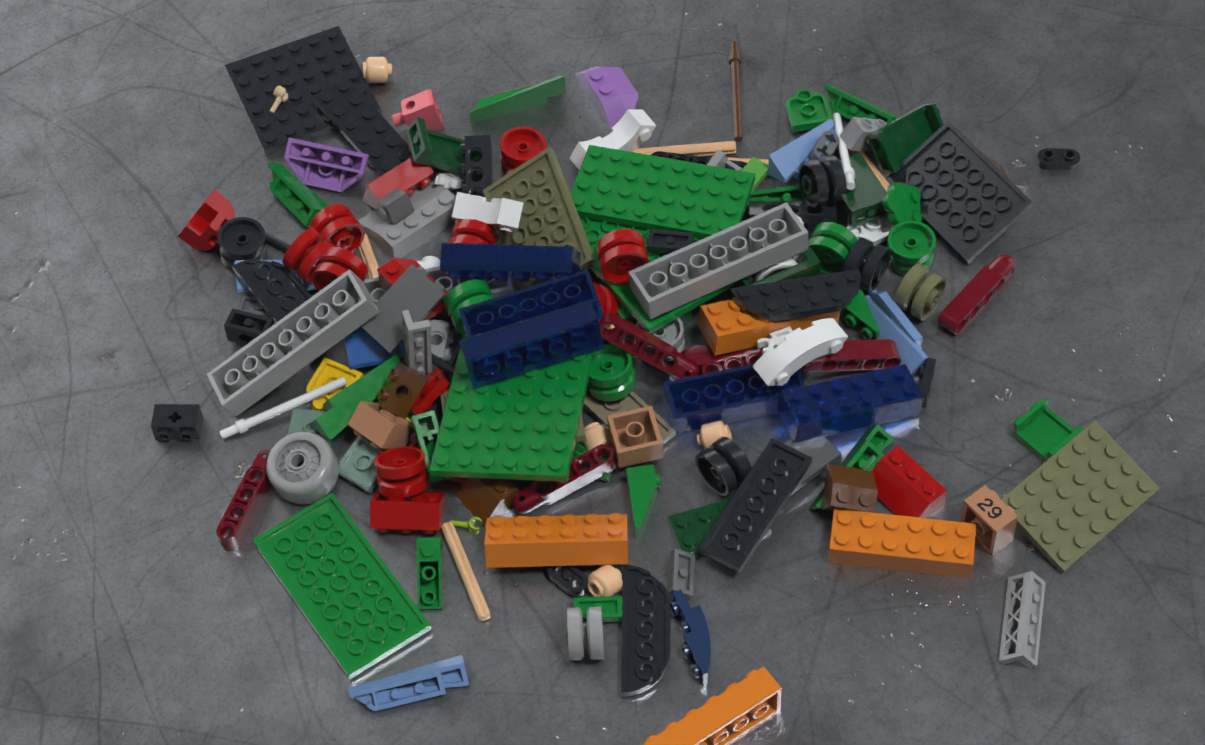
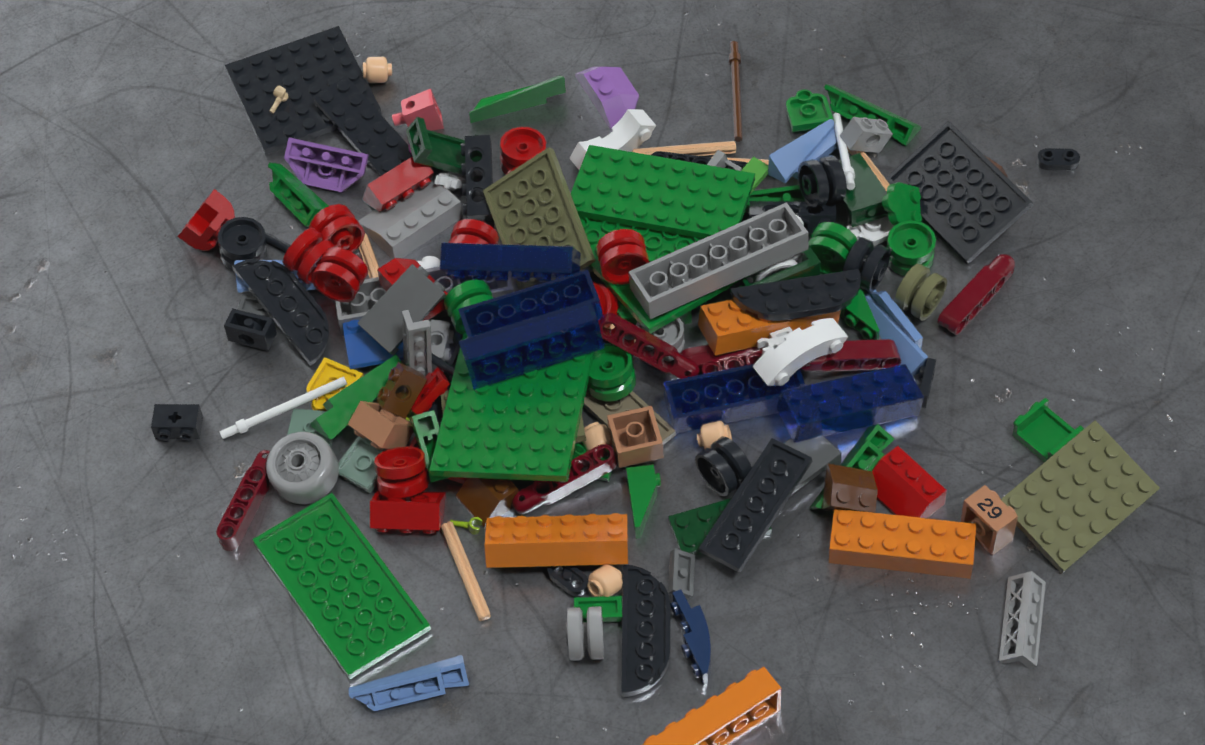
(292, 343): light grey brick -> none
(394, 206): dark grey brick -> none
(429, 572): green slope -> none
(497, 213): white brick -> none
(668, 241): black plate -> none
(821, 146): dark grey beam -> none
(903, 136): dark green panel -> none

